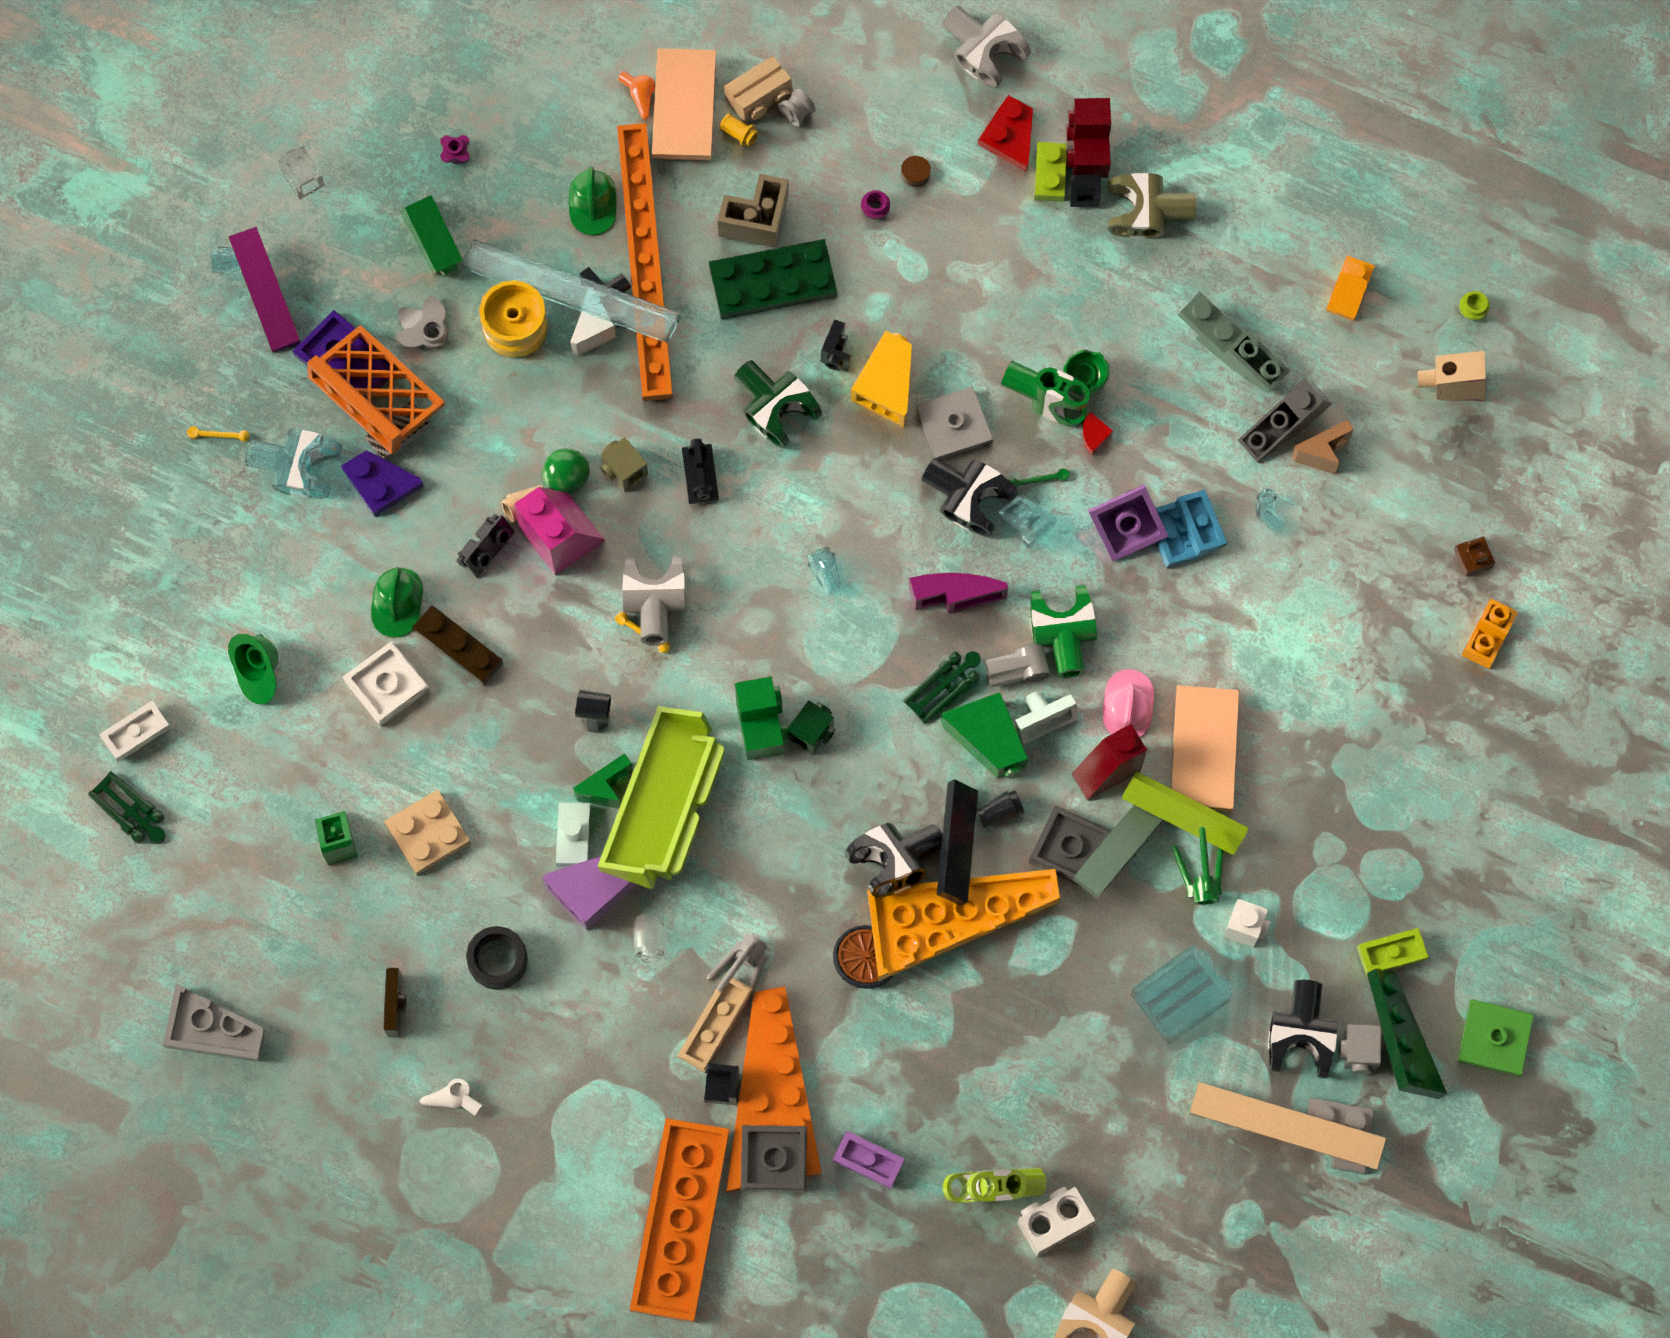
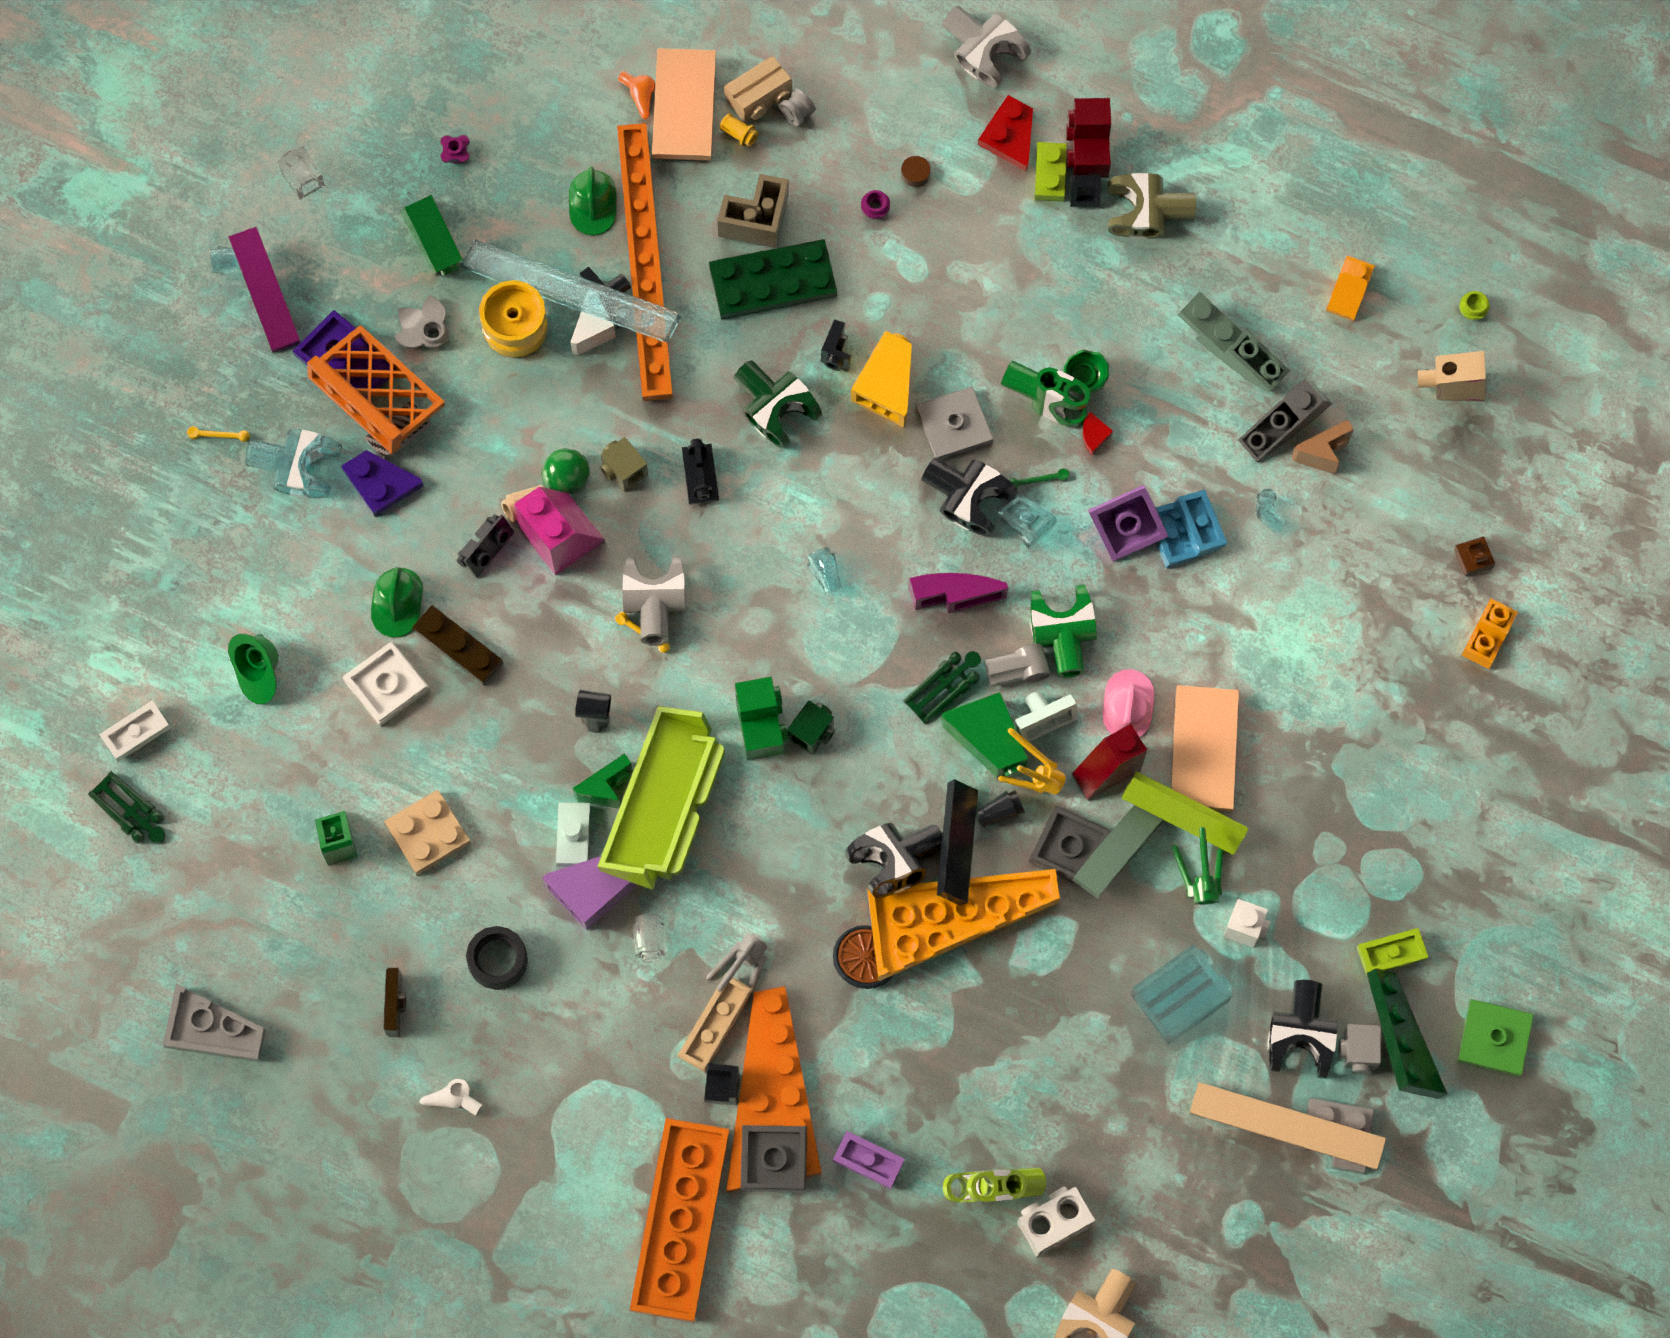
(1045, 777): none -> yellow plant

